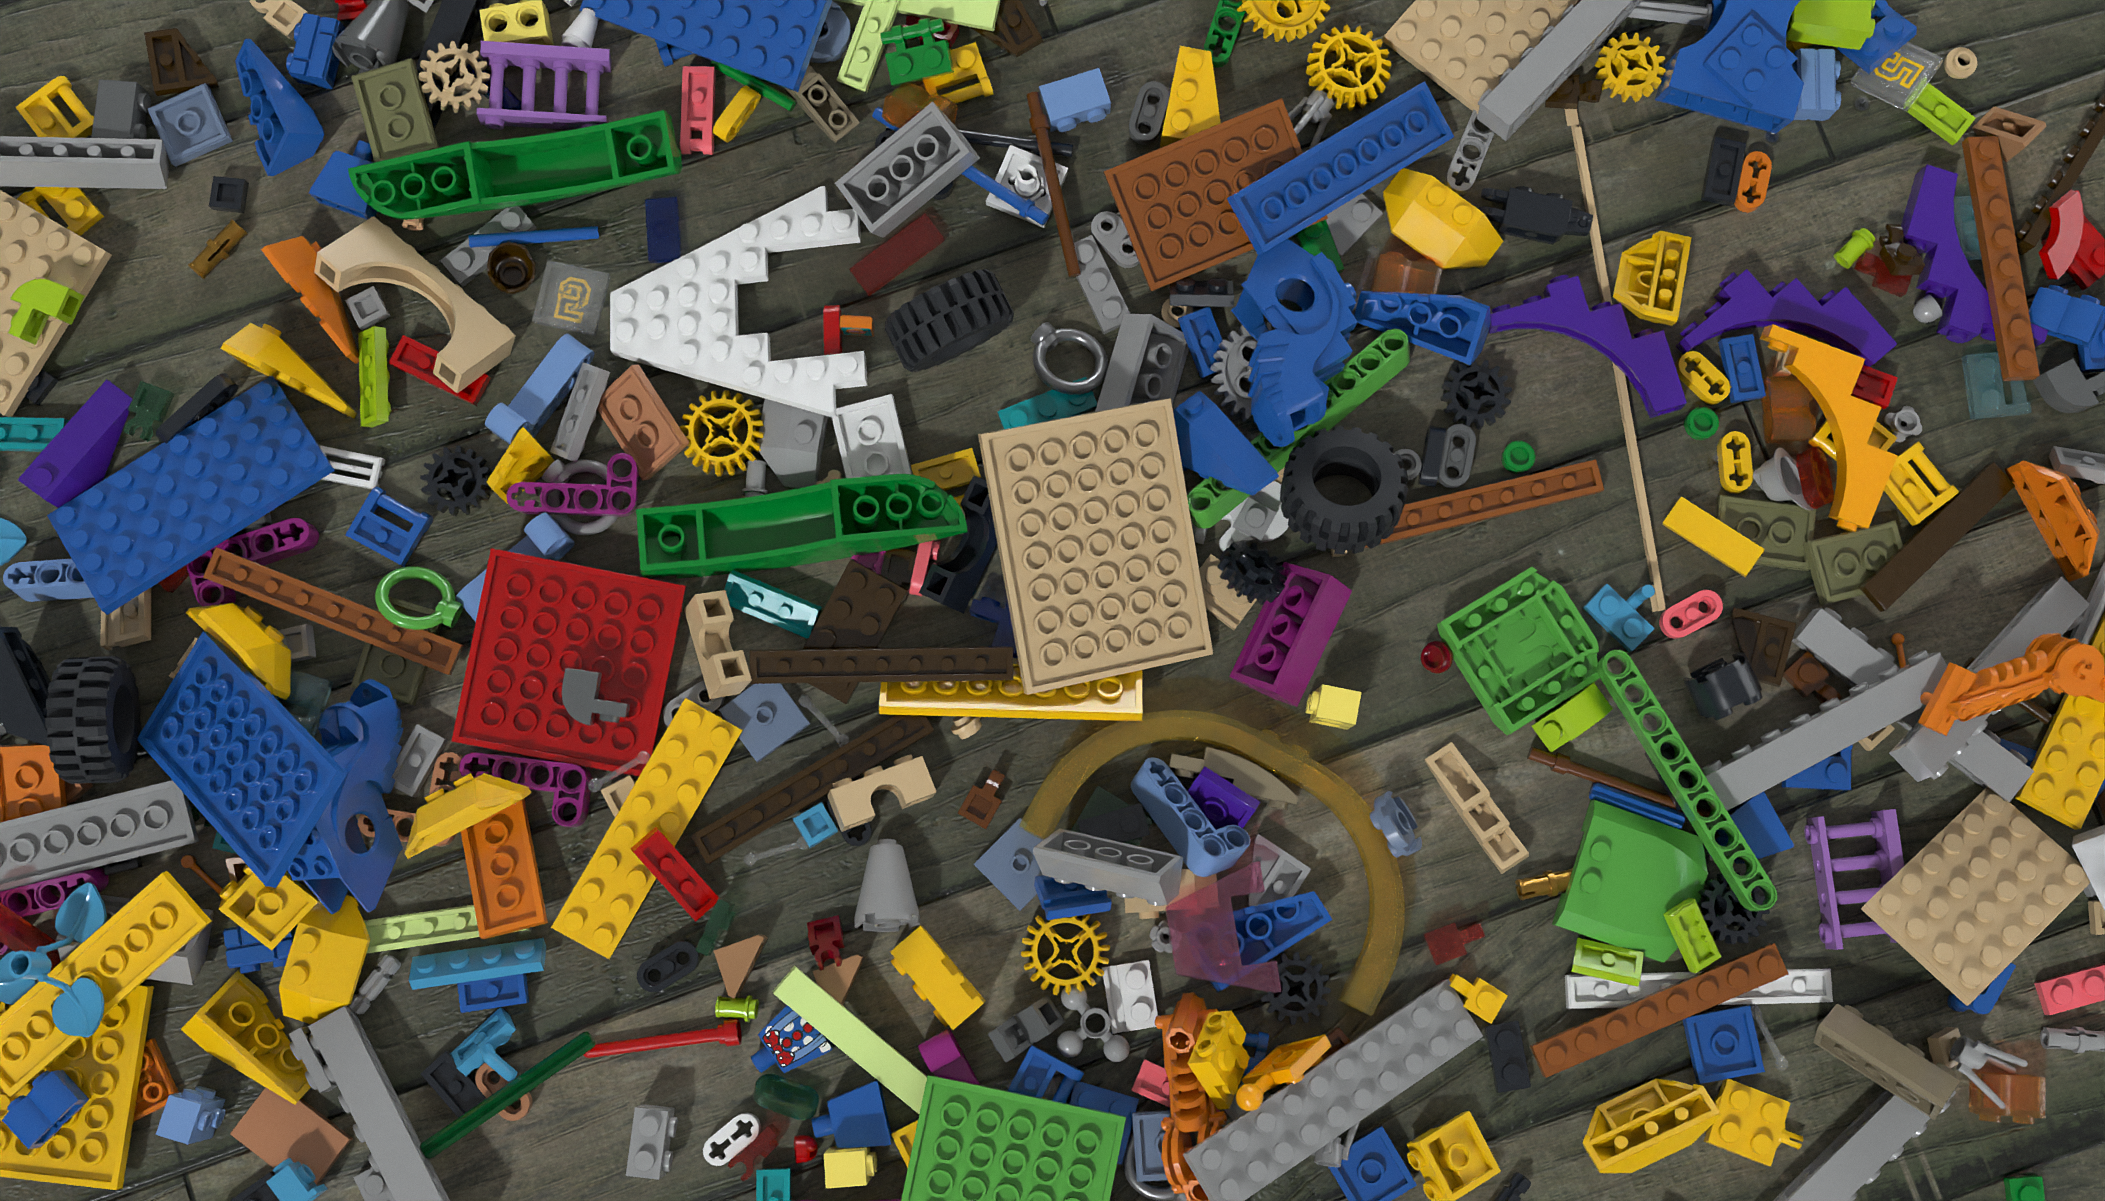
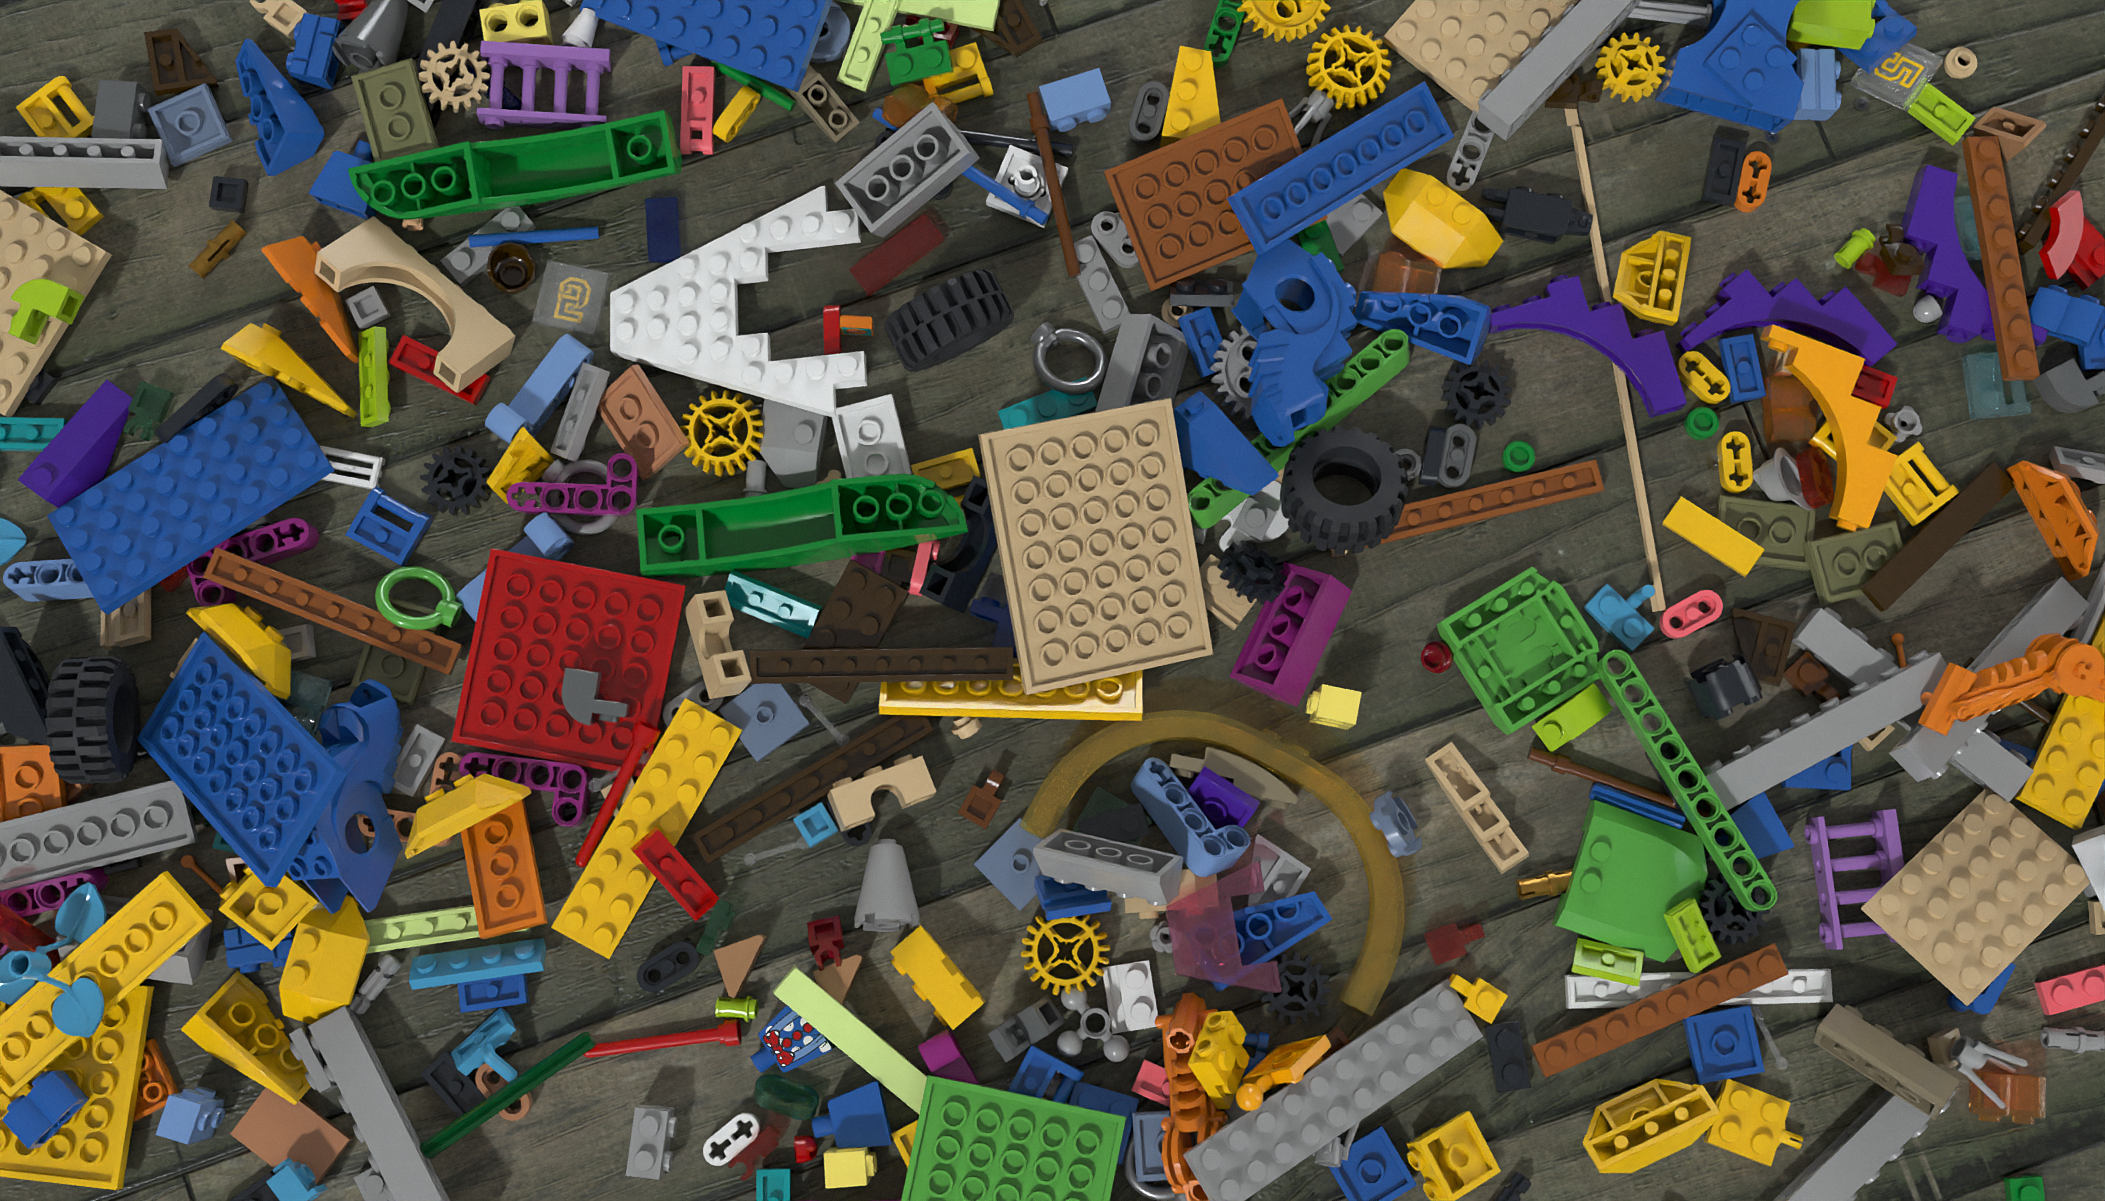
(643, 737): none -> red piece

